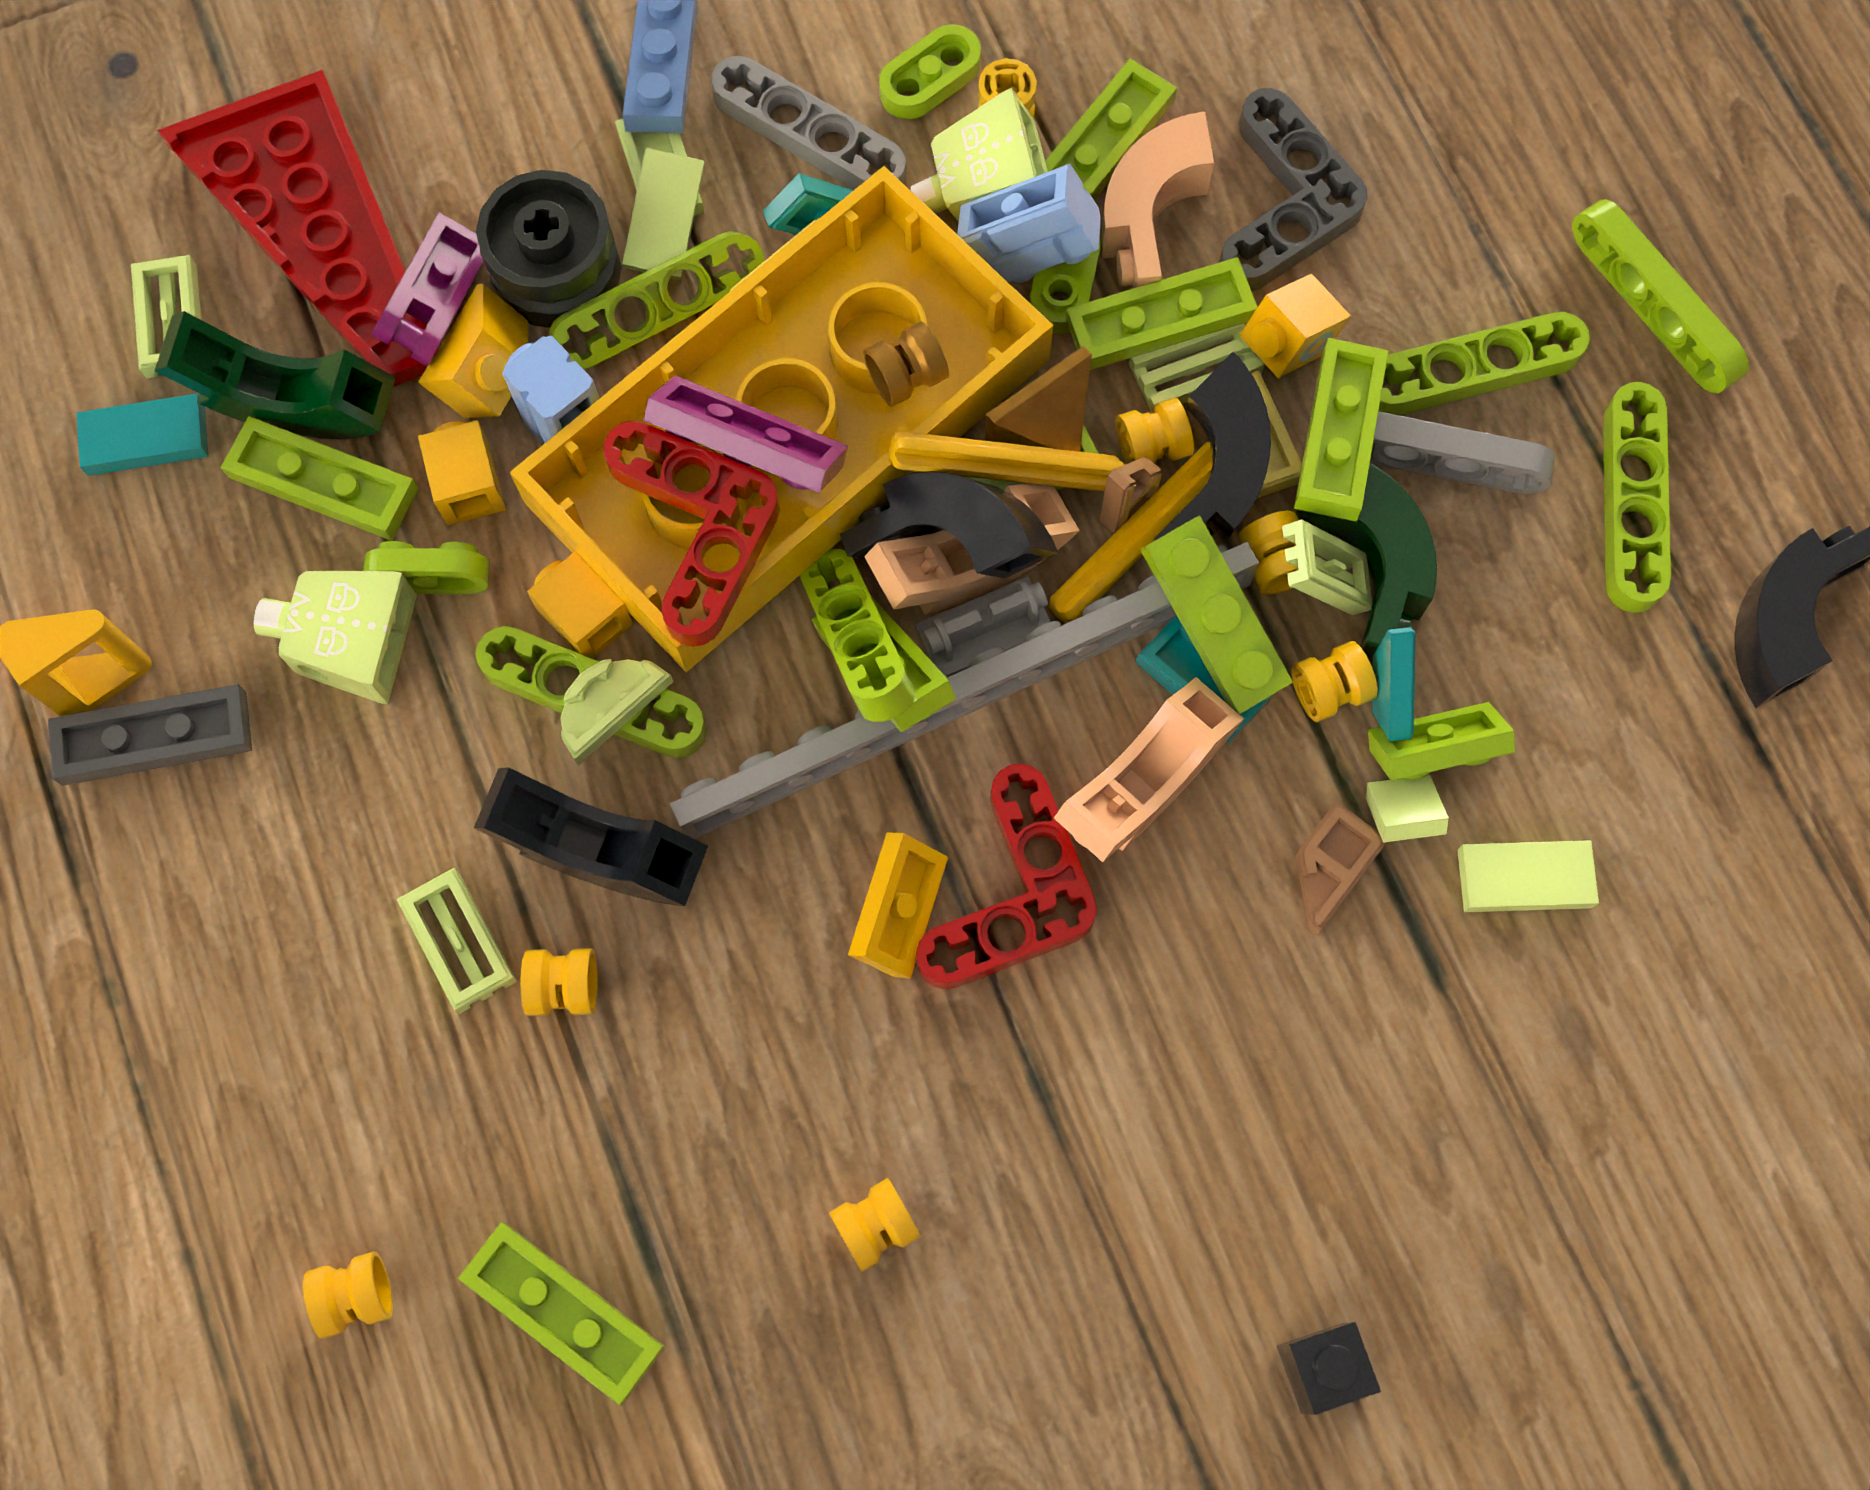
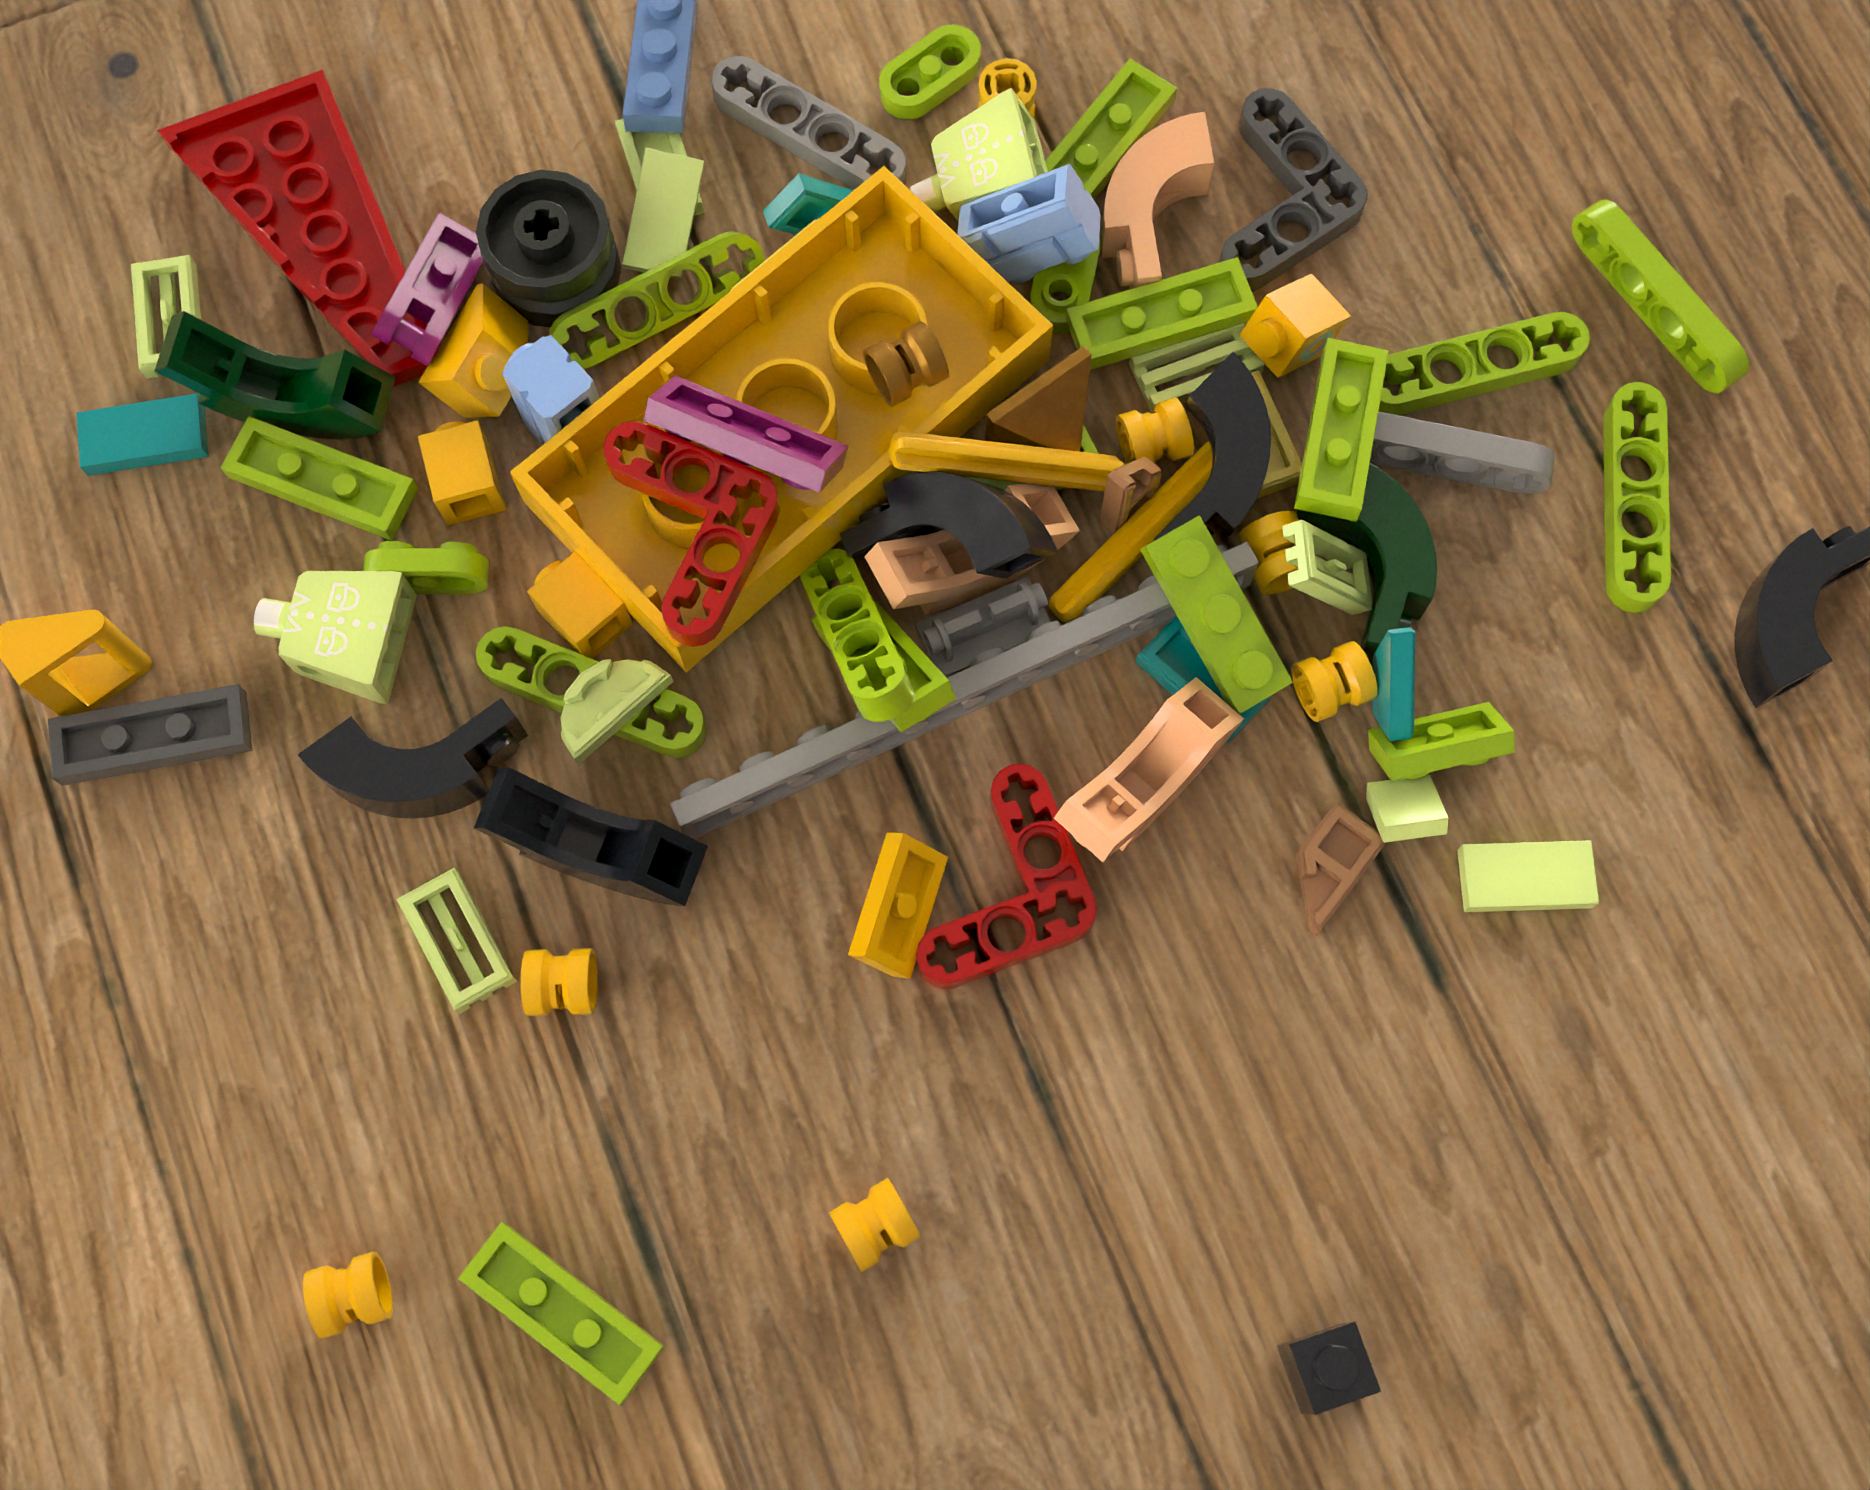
(417, 780): none -> black arch

